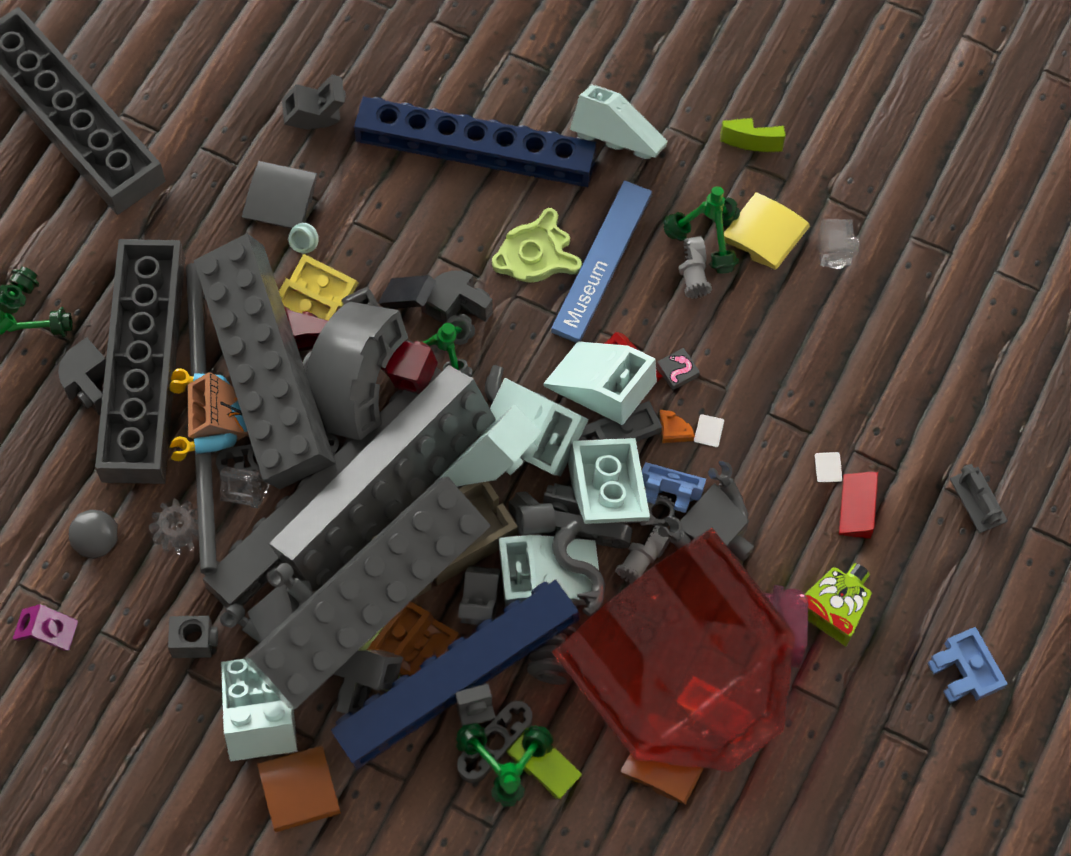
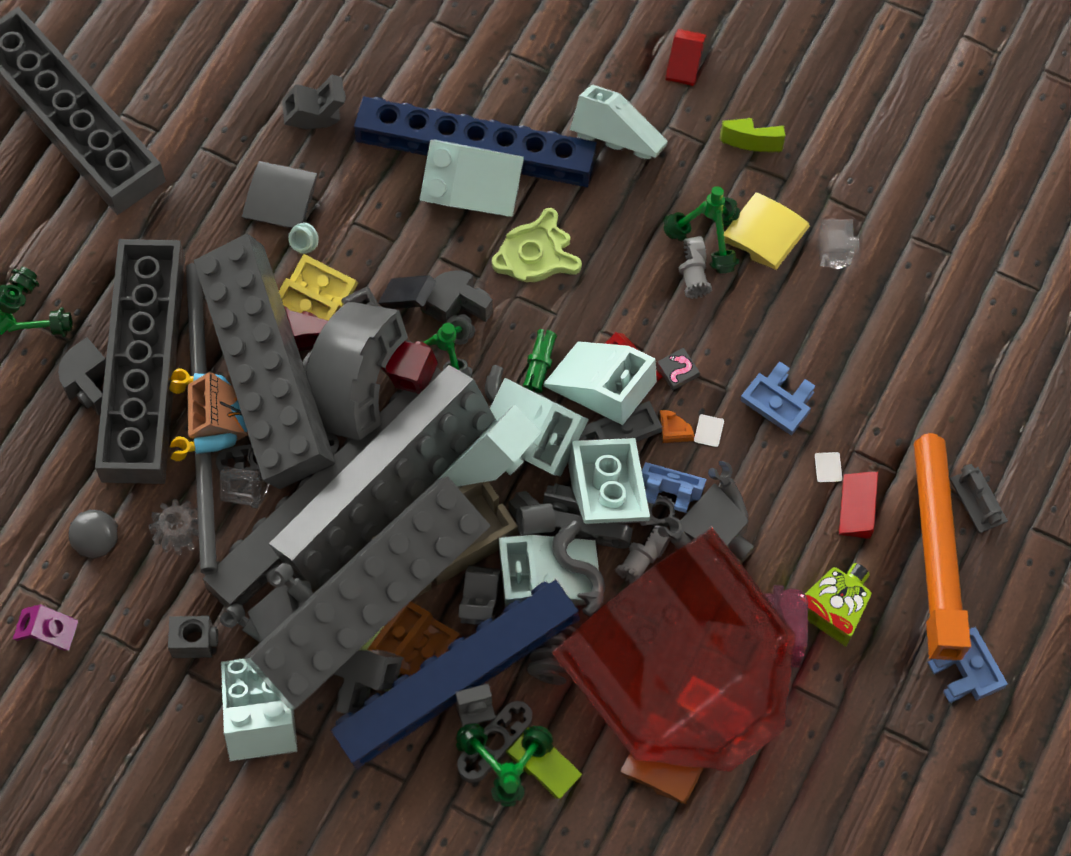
(298, 788): dark orange slope -> none
(471, 178): none -> light aqua slope
(539, 360): none -> green pin
(601, 262): medium blue tile -> none
(685, 57): none -> red slope
(775, 403): none -> medium blue plate
(948, 622): none -> orange brick

